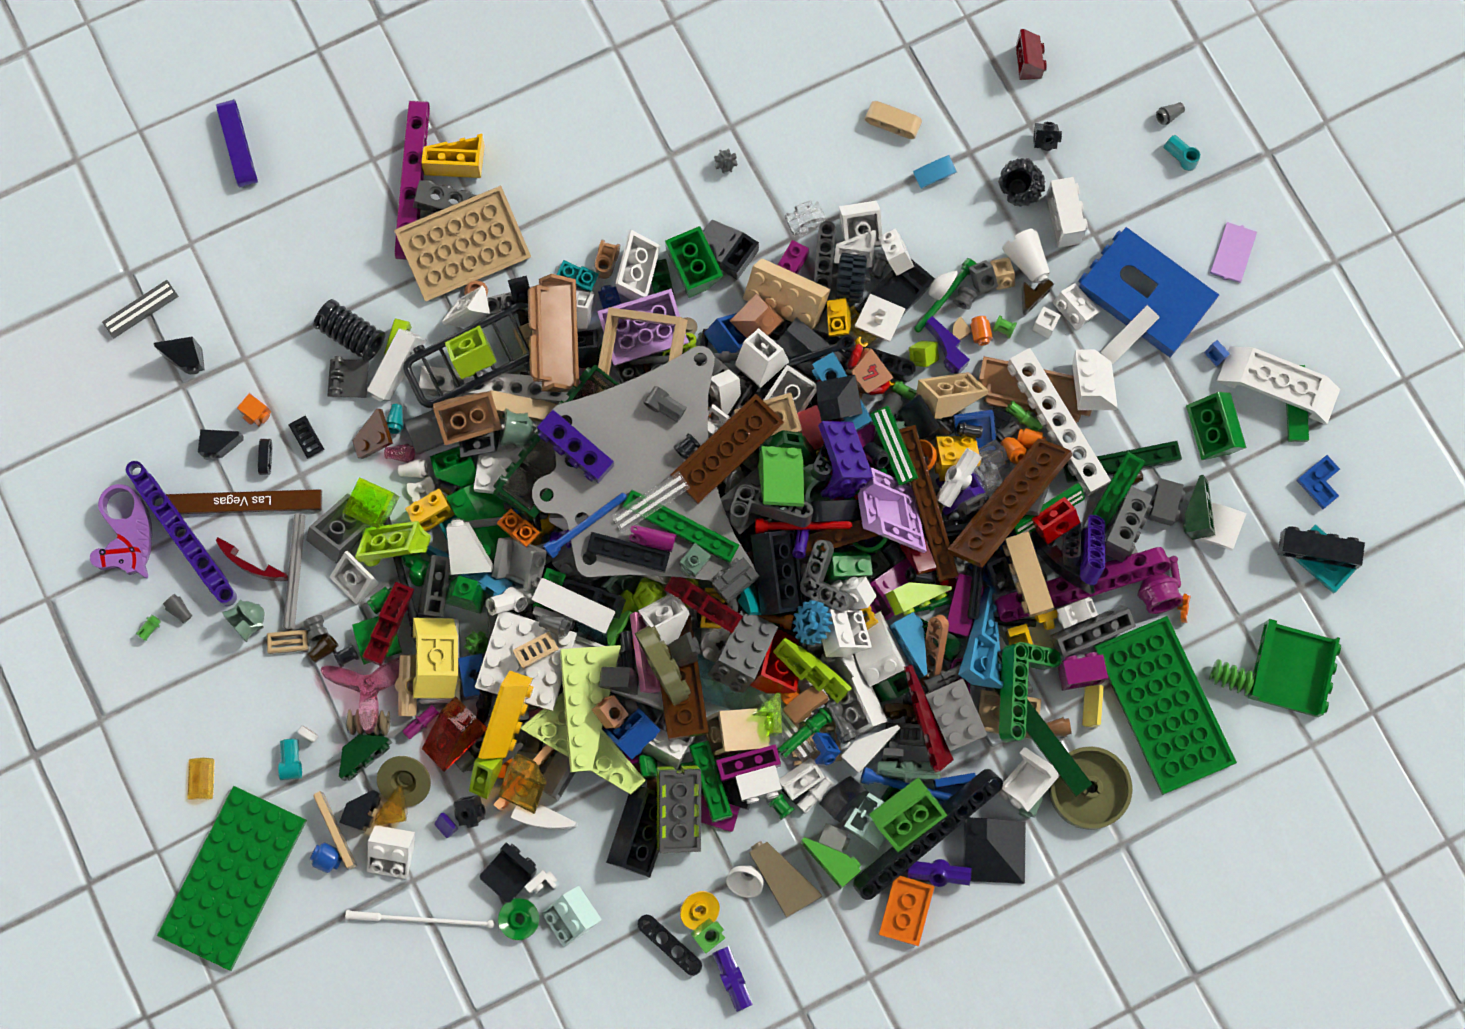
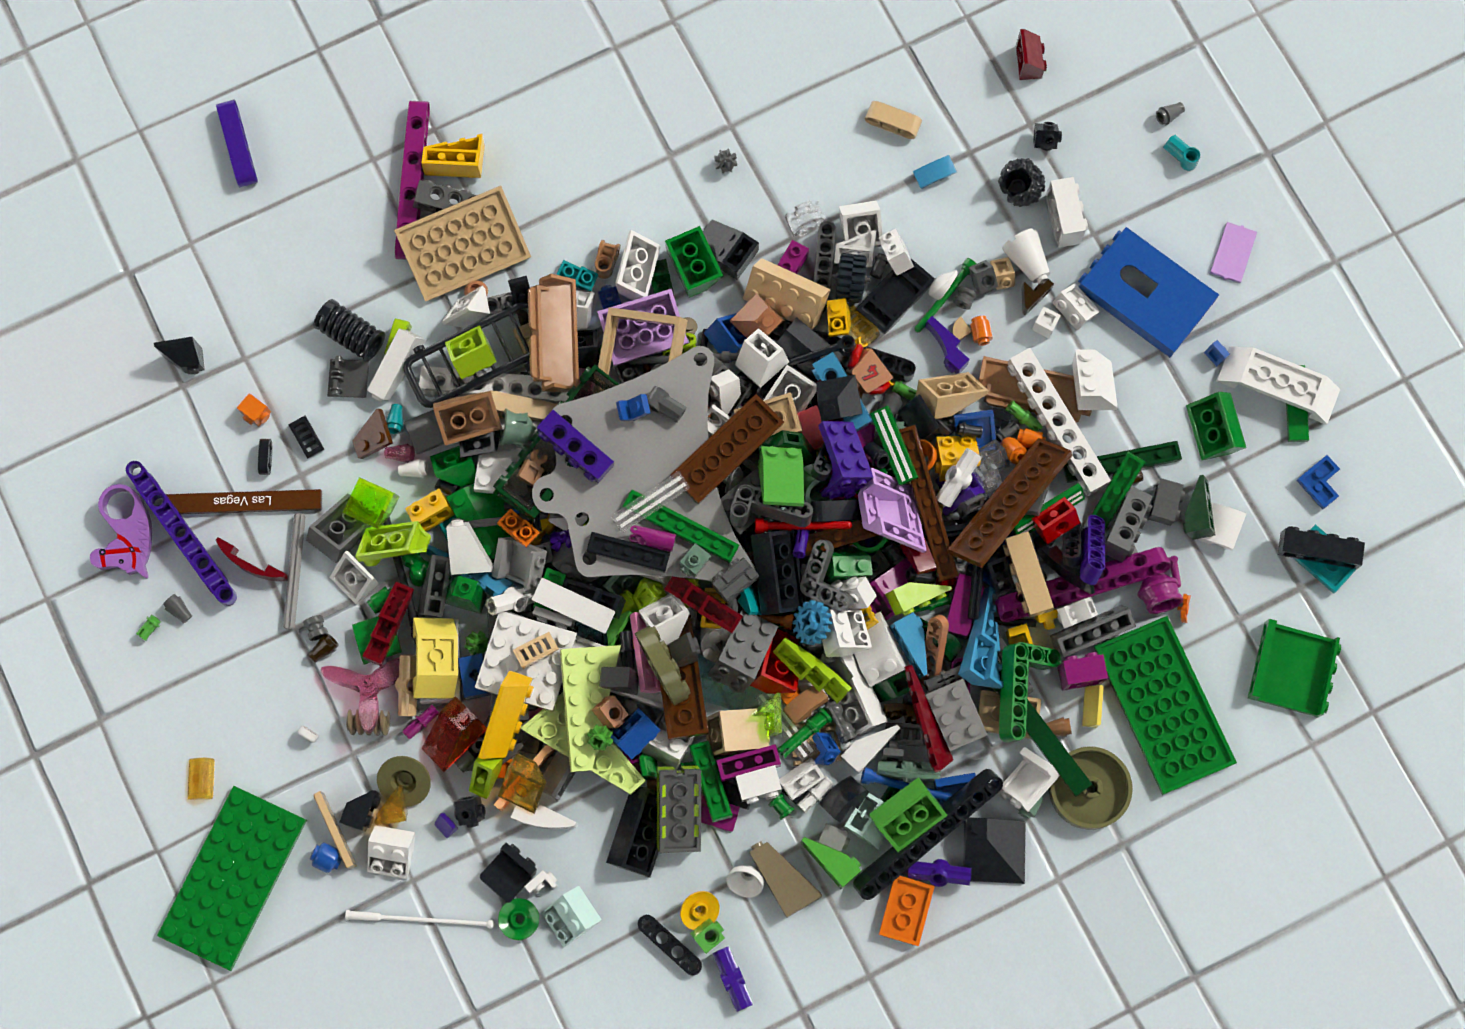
(140, 309): dark grey tile -> none
(217, 443): black slope -> none
(245, 618): sand green helmet -> none
(290, 766): teal piece -> none
(304, 640): tan tile -> none
(346, 655): black bush -> none
(360, 753): dark green slope -> none
(415, 489): white piece -> none
(483, 705): black axle -> none
(531, 469): none -> medium nougat plate
(555, 546): blue piece -> none
(557, 625): dark grey cone -> none
(600, 737): none -> bright green gear
(633, 408): none -> blue bracket
(686, 446): black bush -> none
(880, 317): white piece -> none
(924, 353): lime panel -> none
(1004, 326): bright green bush -> none
(1130, 334): white sticker -> none
(1232, 676): bright green piece -> none

